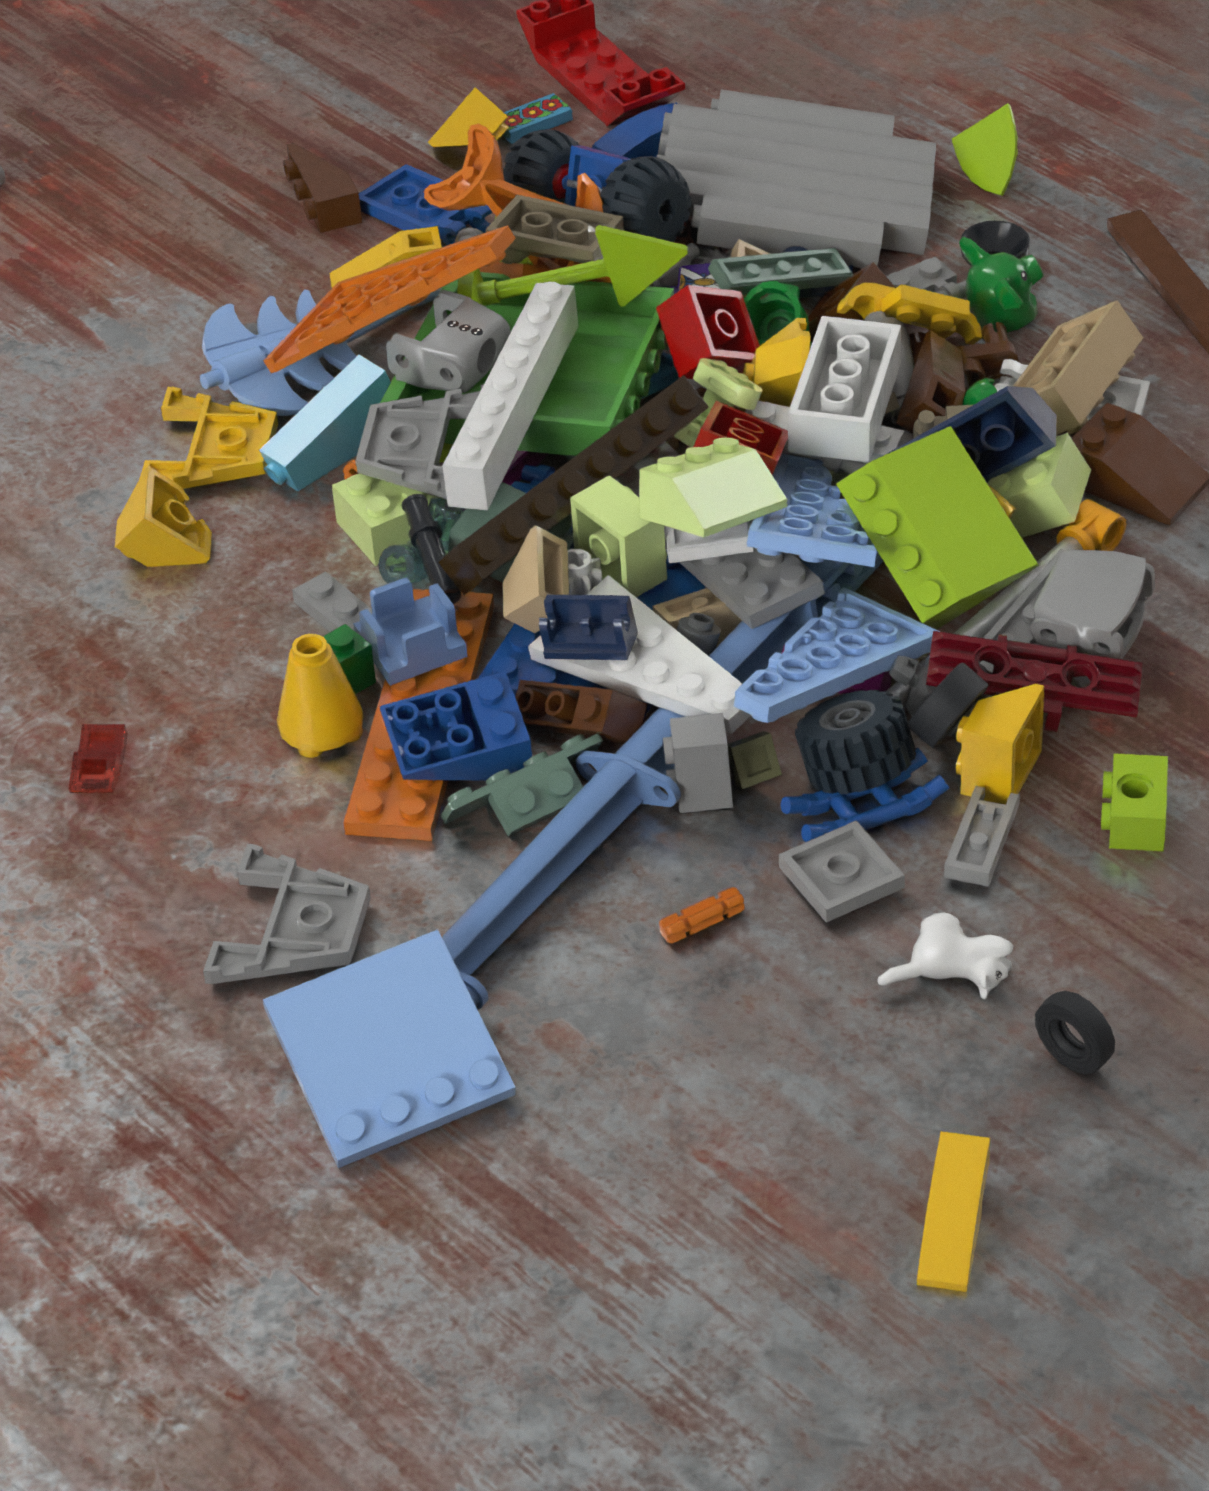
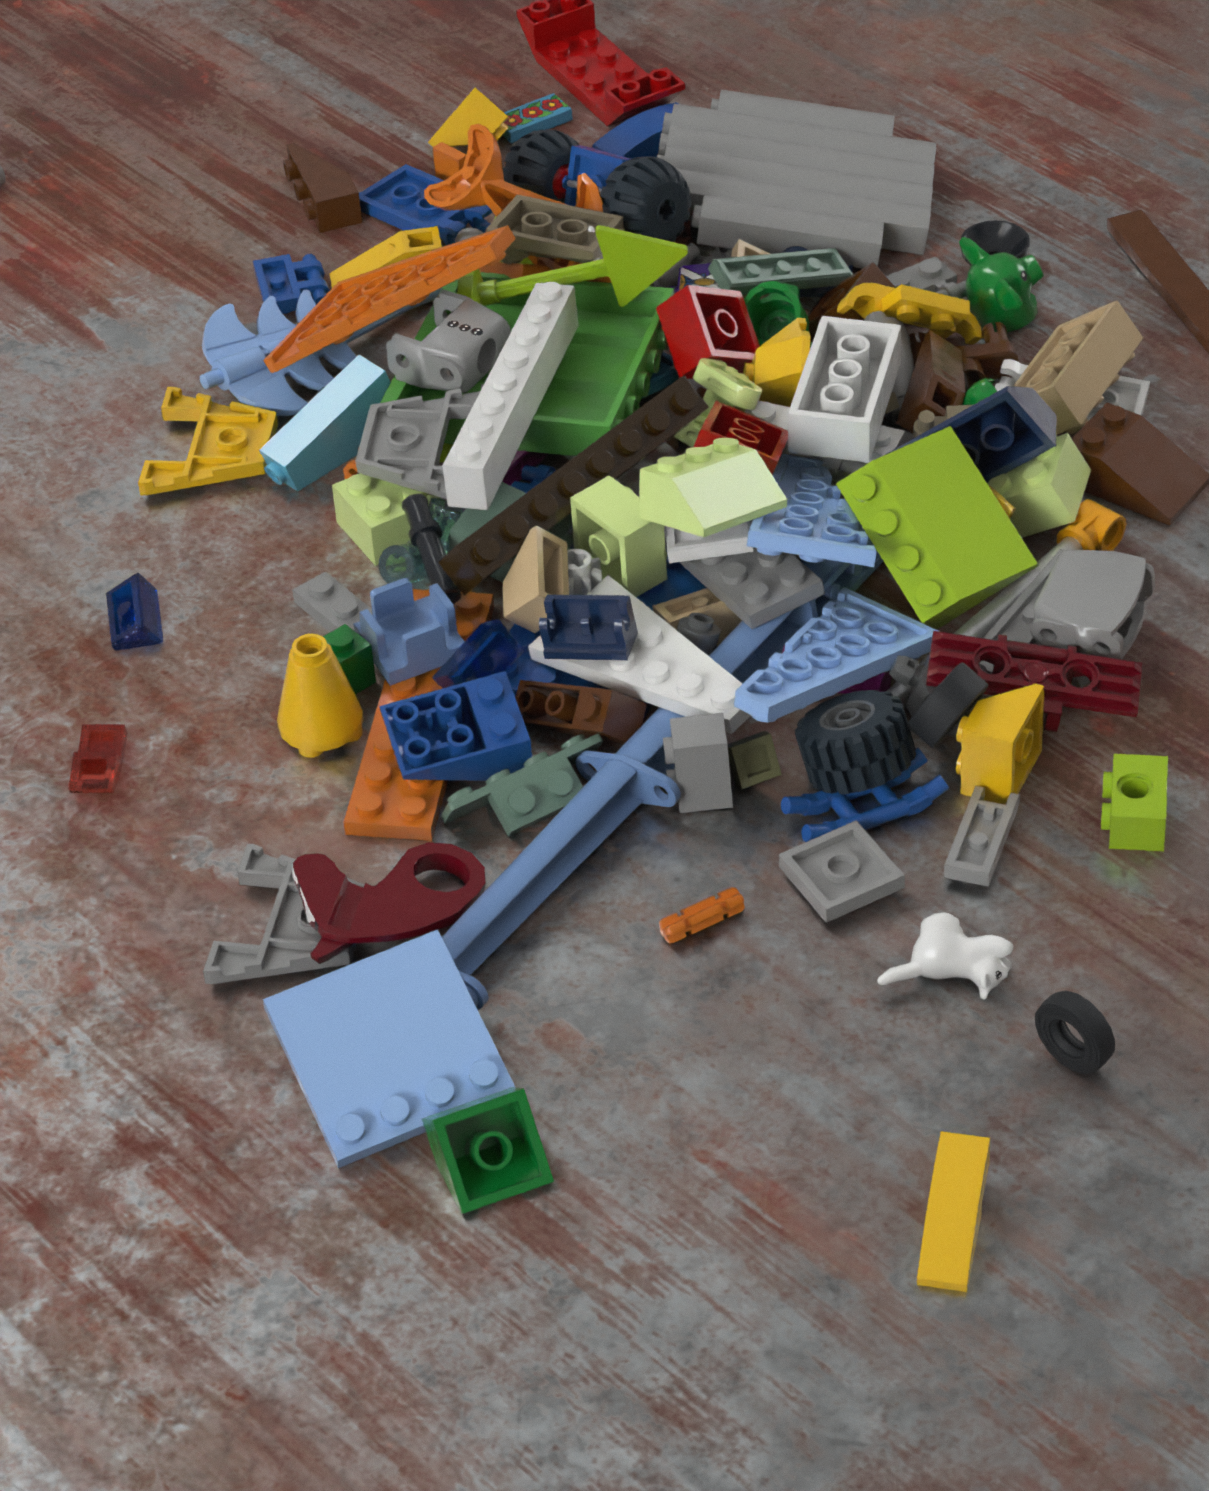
(134, 614): none -> clear blue slope
(159, 526): yellow slope -> none
(280, 279): none -> blue plate
(394, 907): none -> dark red animal
(447, 160): none -> orange tile
(484, 653): none -> clear blue slope
(488, 1149): none -> green slope
(989, 150): lime shield -> none

